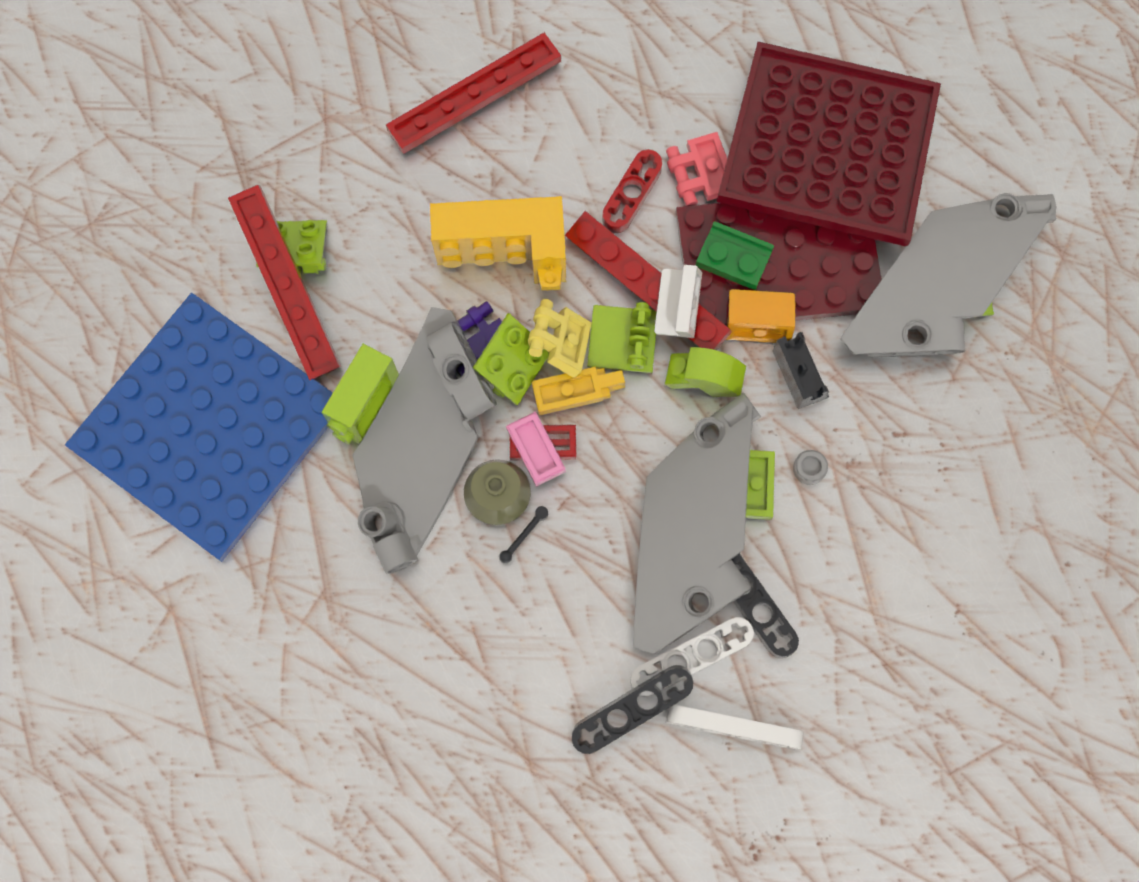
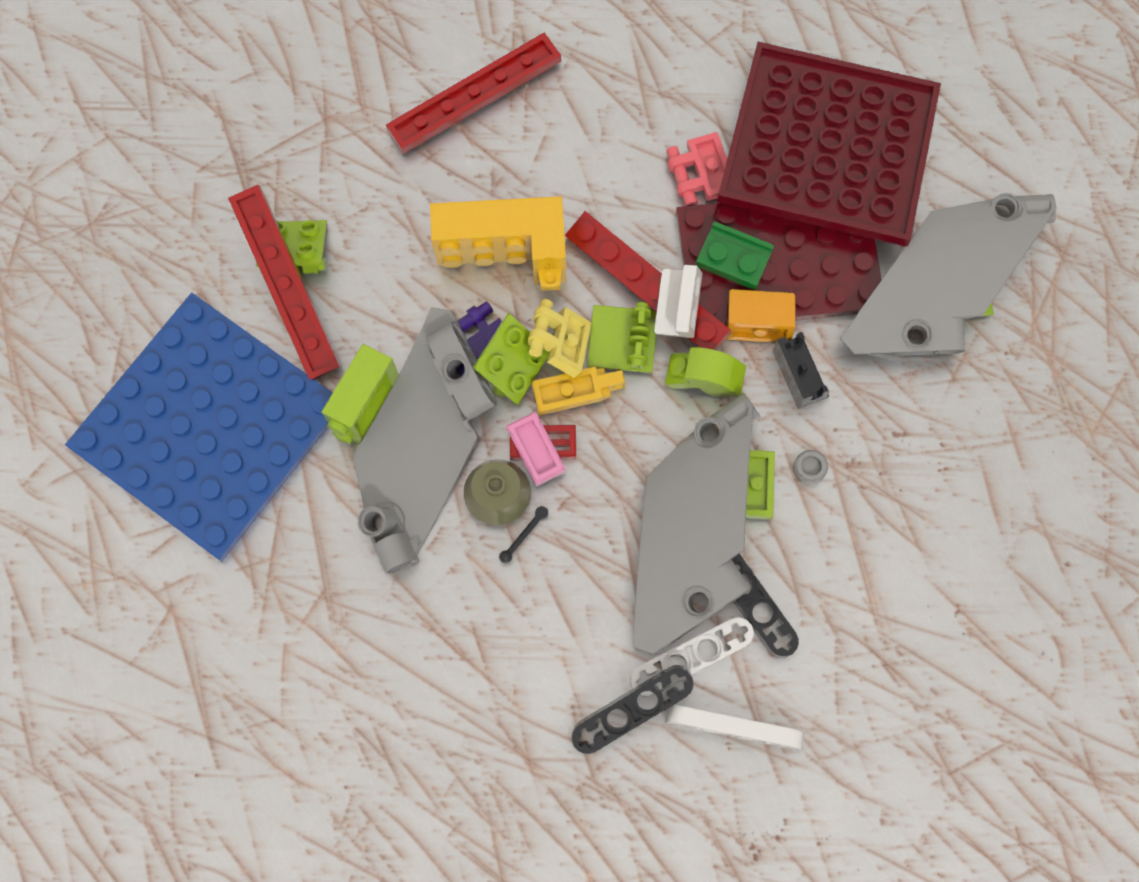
(633, 177): red beam -> none

